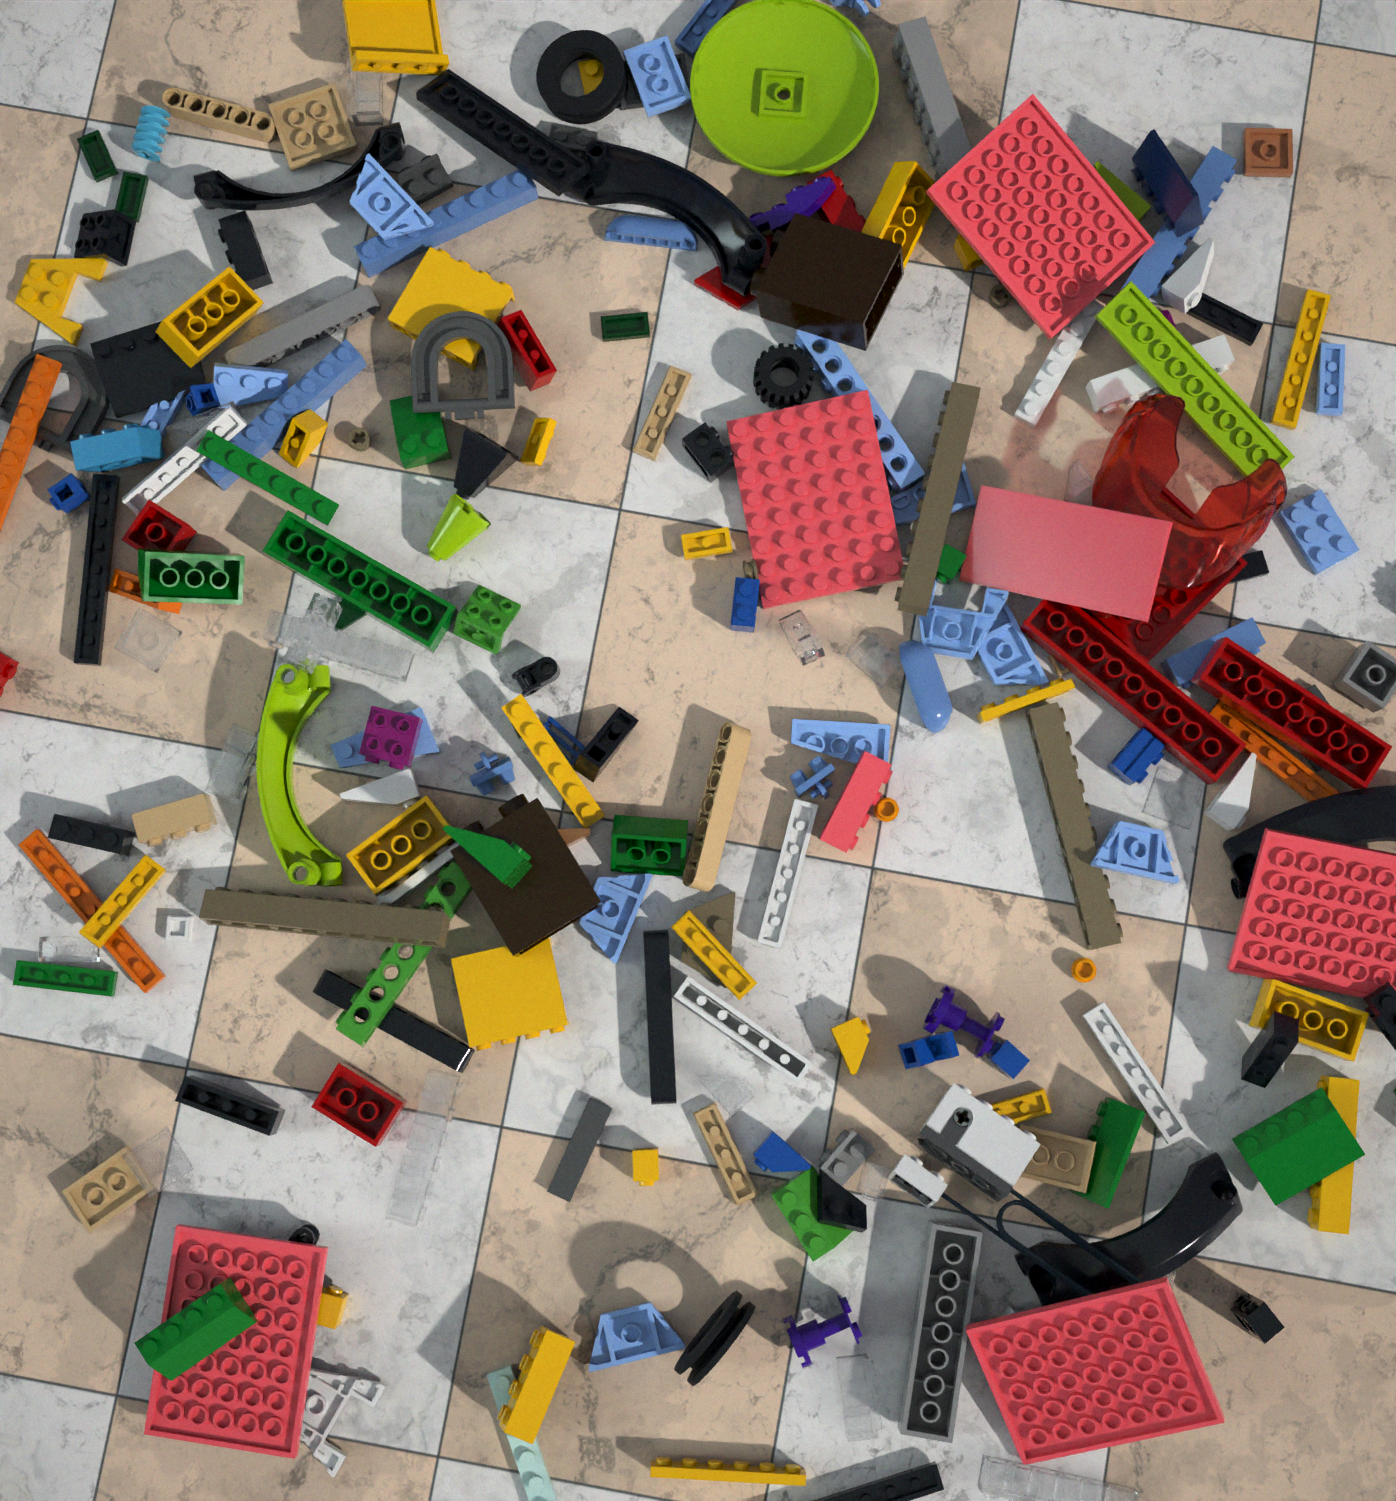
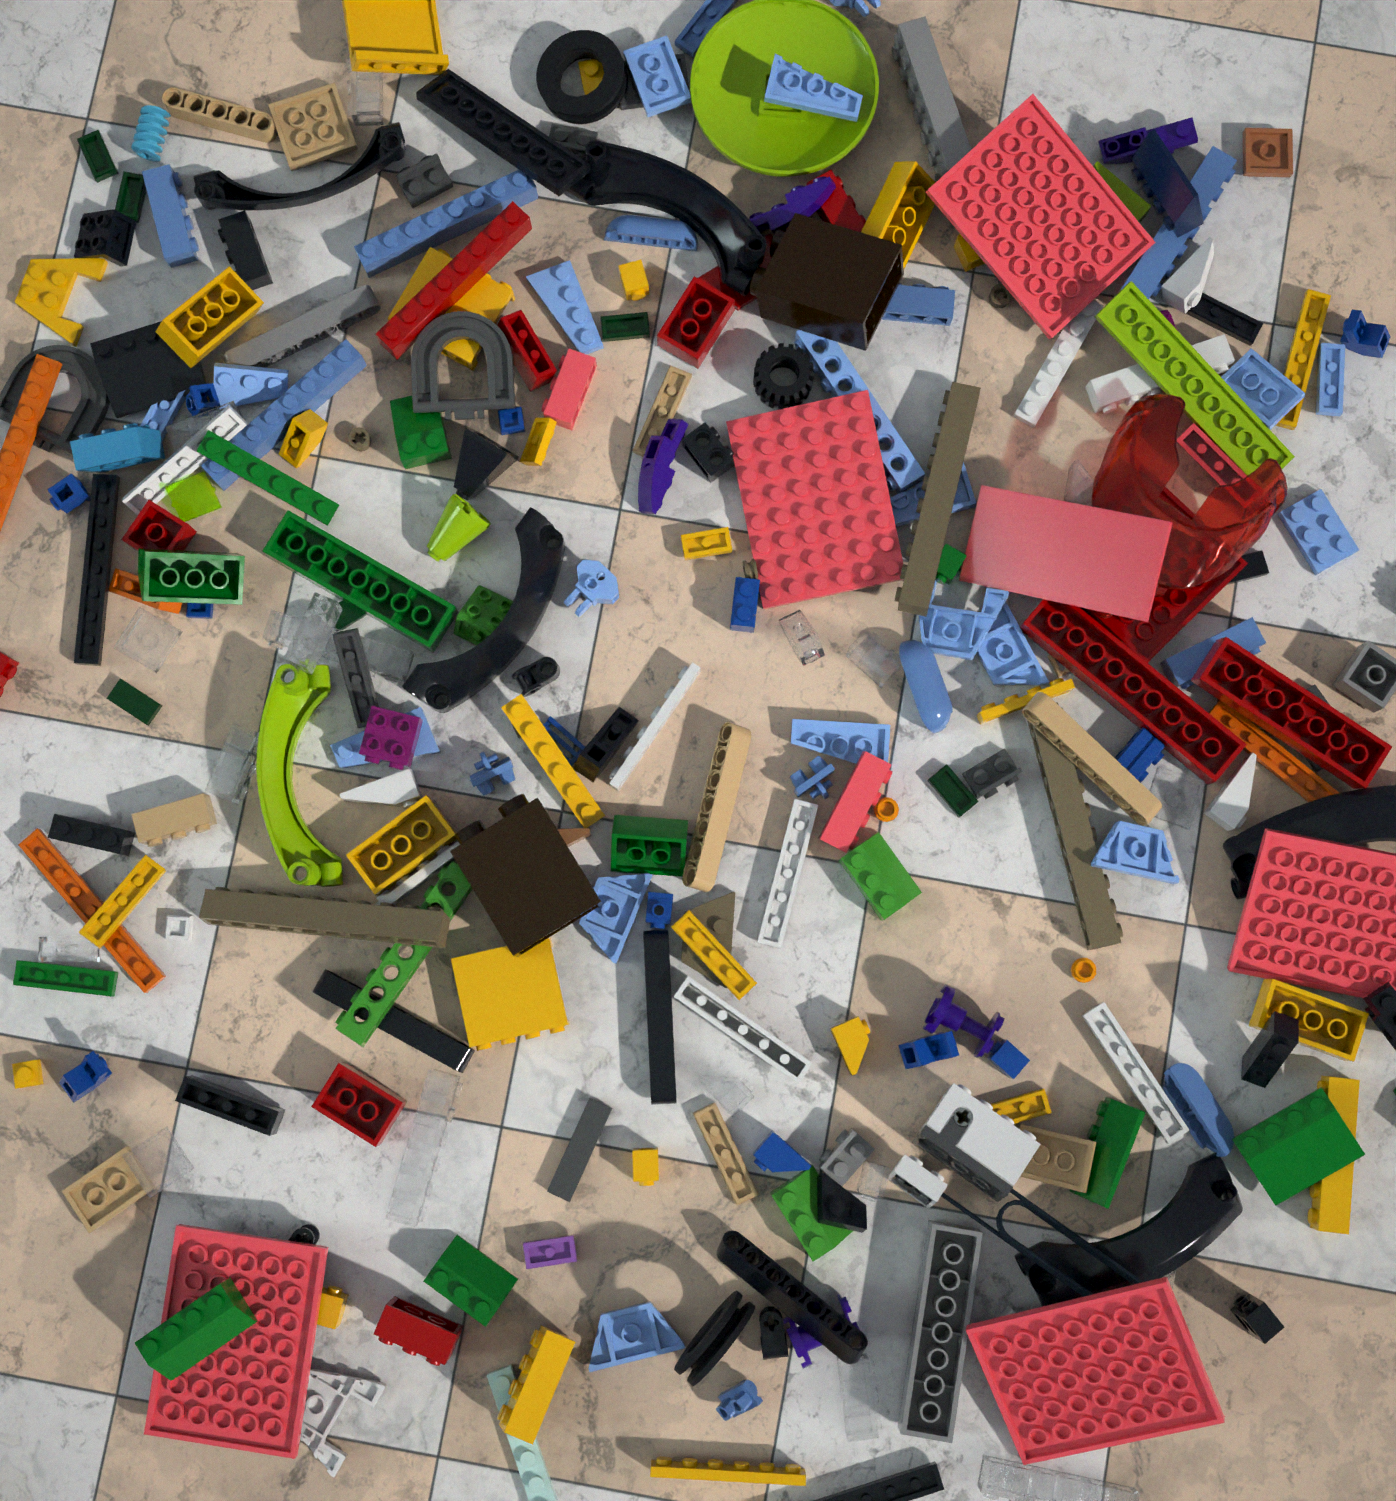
(27, 1073): none -> yellow plate
(85, 1076): none -> blue brick
(134, 702): none -> dark green tile
(170, 215): none -> medium blue brick
(193, 496): none -> clear neon green piece
(199, 610): none -> blue tile
(356, 674): none -> dark grey tile
(385, 203): light blue wing -> none
(418, 1331): none -> red brick
(455, 279): none -> red brick
(471, 1280): none -> green slope
(476, 668): none -> black panel
(503, 860): green slope -> none
(511, 421): none -> blue tile
(550, 1251): none -> medium lavender plate
(565, 300): none -> light blue wing
(569, 388): none -> coral brick
(591, 588): none -> light blue hinge
(634, 280): none -> yellow brick
(655, 471): none -> dark purple slope
(659, 899): none -> blue brick
(660, 717): none -> white plate
(696, 322): none -> red brick
(738, 1399): none -> medium blue hips
(772, 1336): none -> black piece
(792, 1297): none -> black beam
(809, 92): none -> light blue wing
(880, 876): none -> bright green slope
(921, 305): none -> medium blue brick
(952, 790): none -> dark green tile
(991, 773): none -> dark grey bracket
(1091, 758): none -> tan beam
(1122, 147): none -> dark purple slope
(1198, 1109): none -> medium blue brick
(1210, 456): none -> coral brick
(1263, 388): none -> light blue plate
(1364, 337): none -> blue brick

